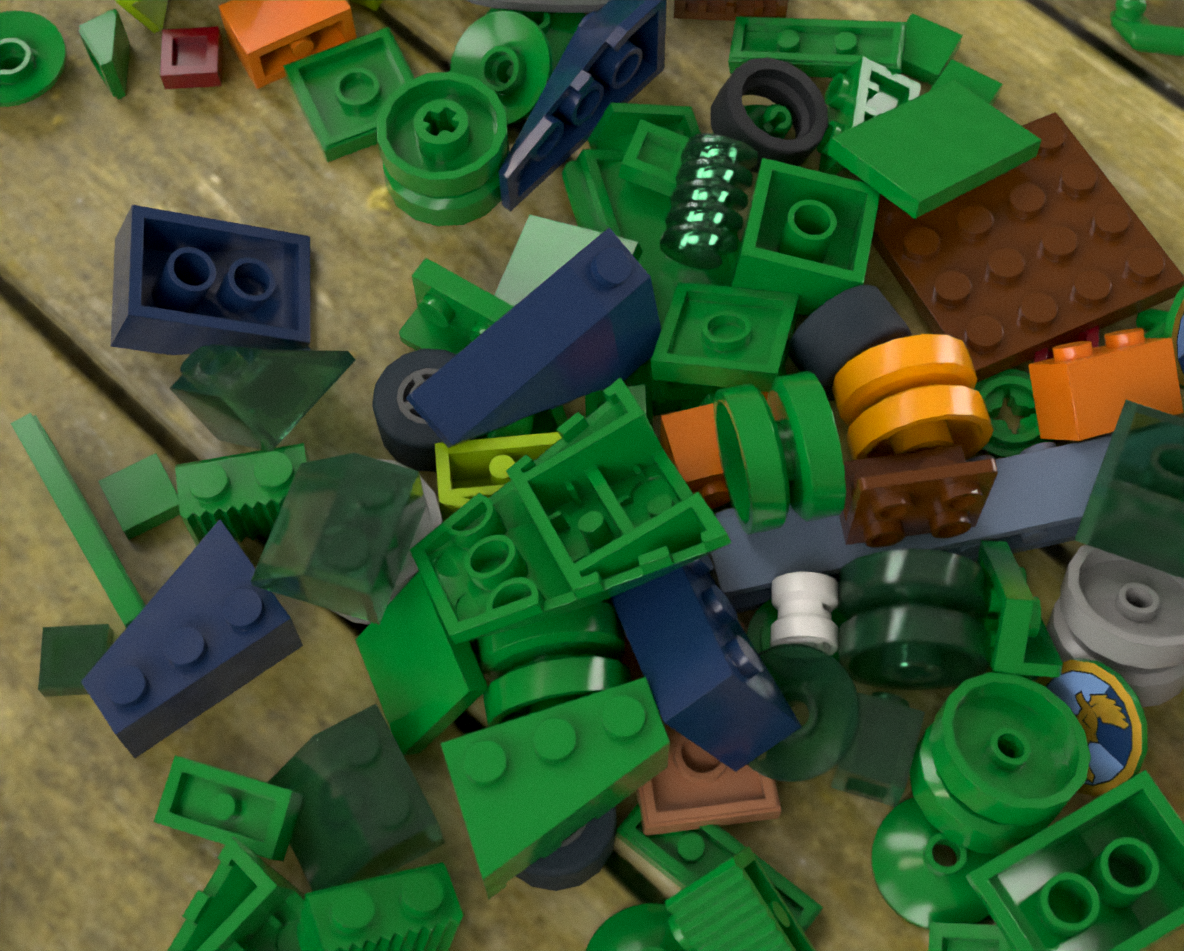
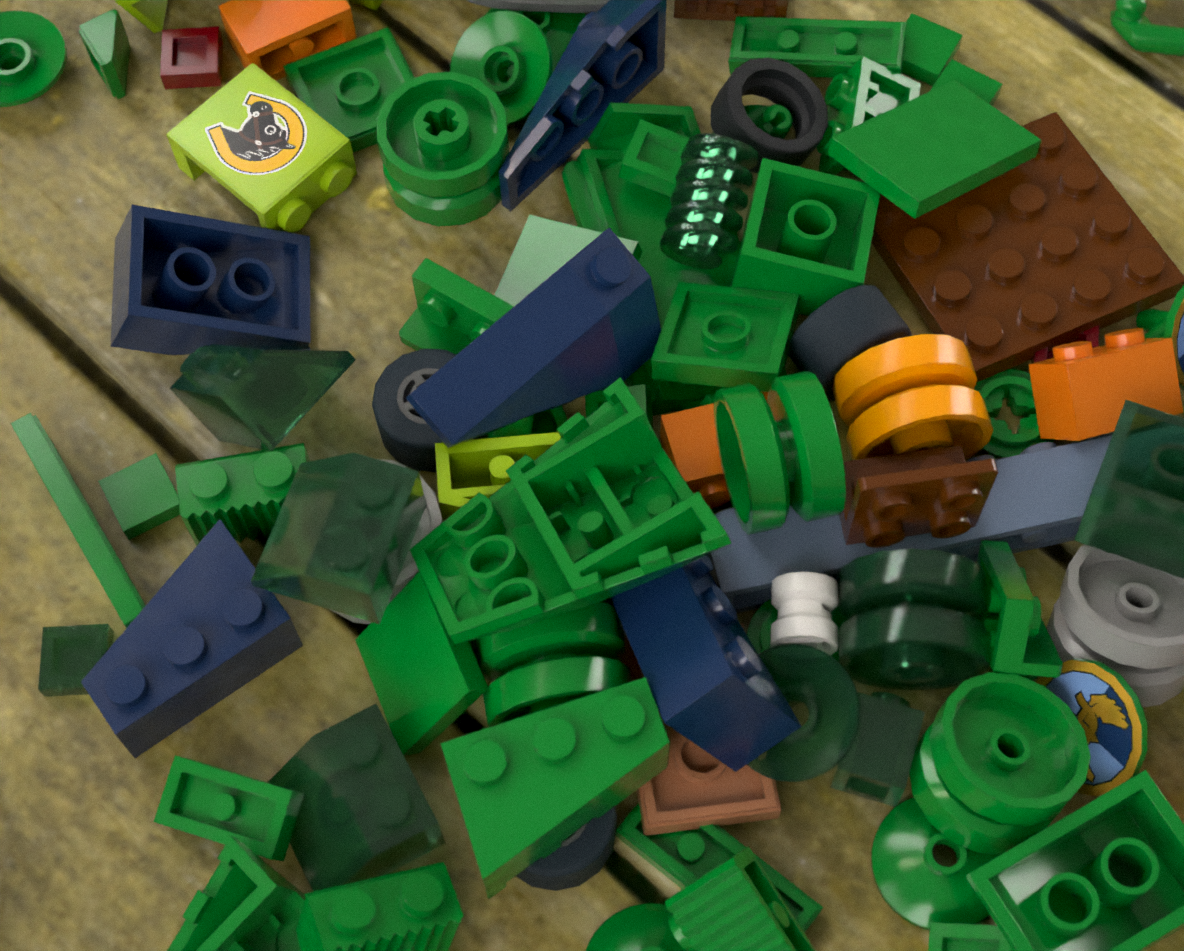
(265, 150): none -> lime panel

